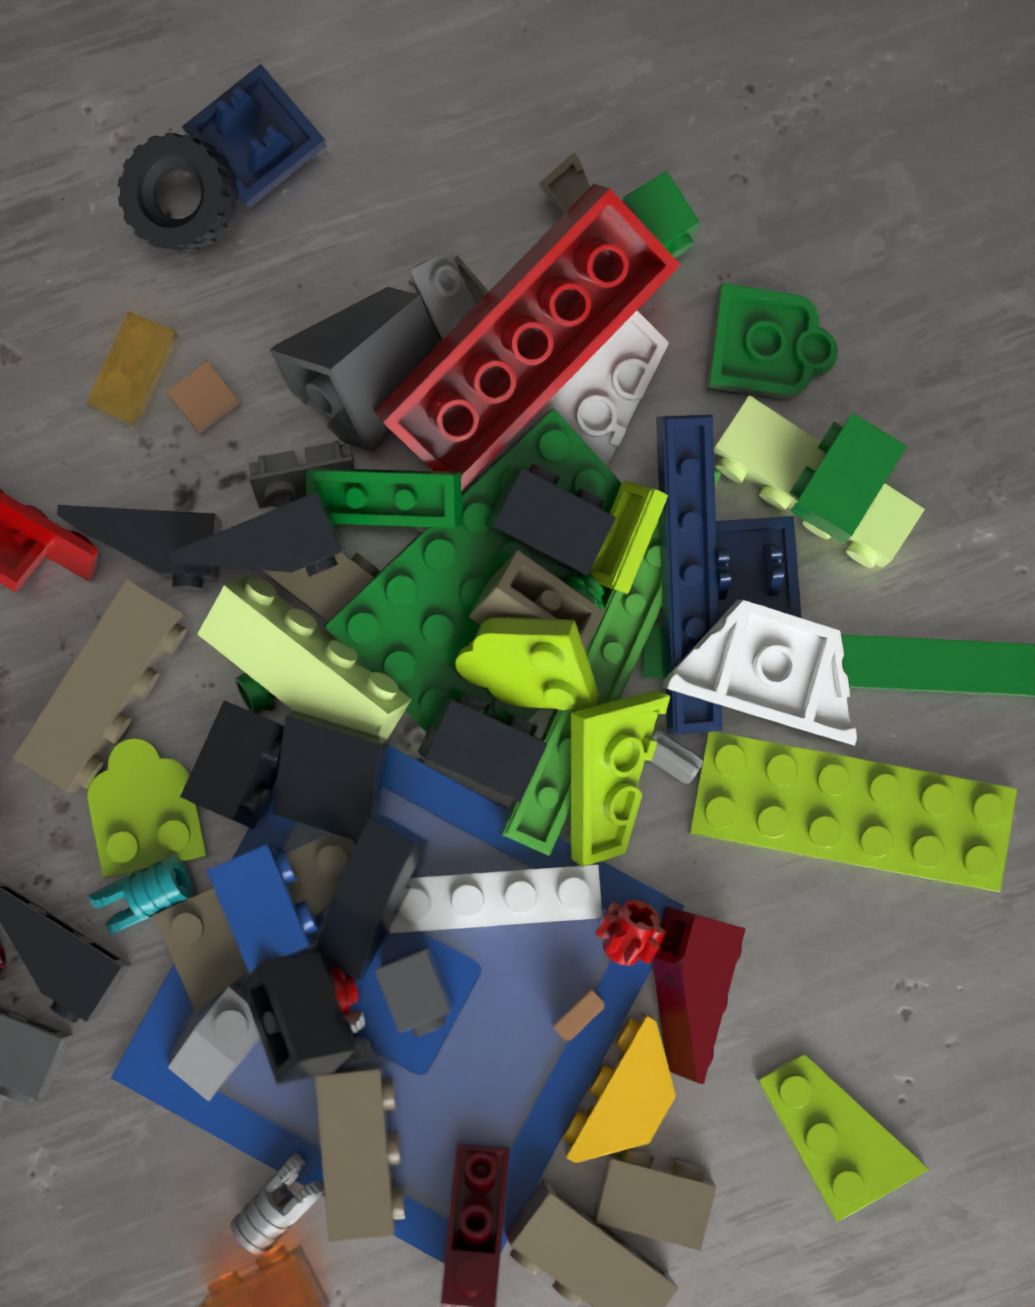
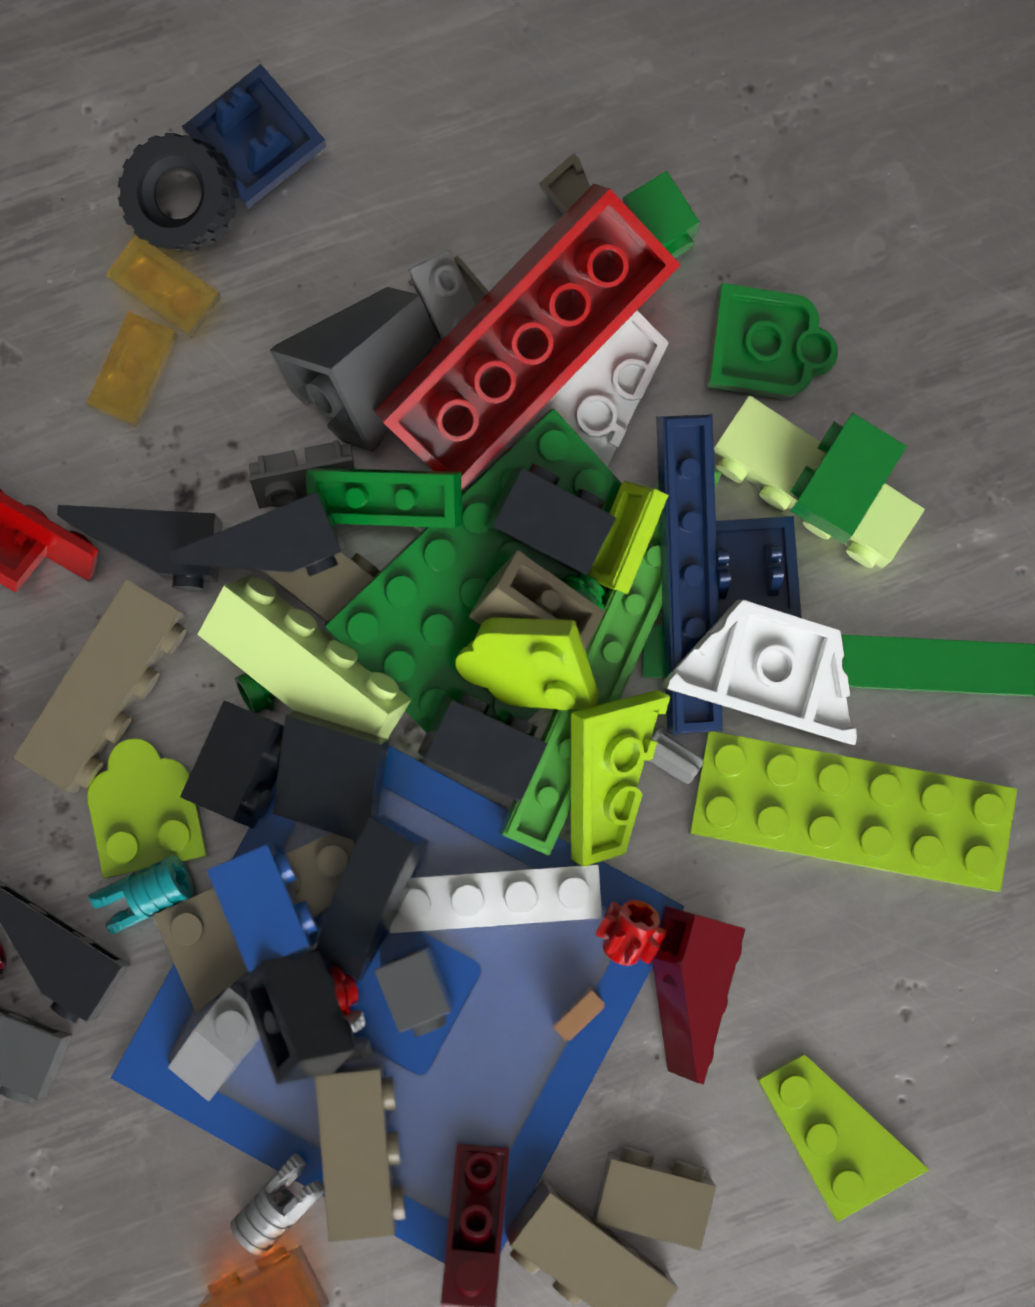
(163, 286): none -> clear yellow plate
(203, 397): medium nougat tile -> none
(627, 1098): yellow slope -> none

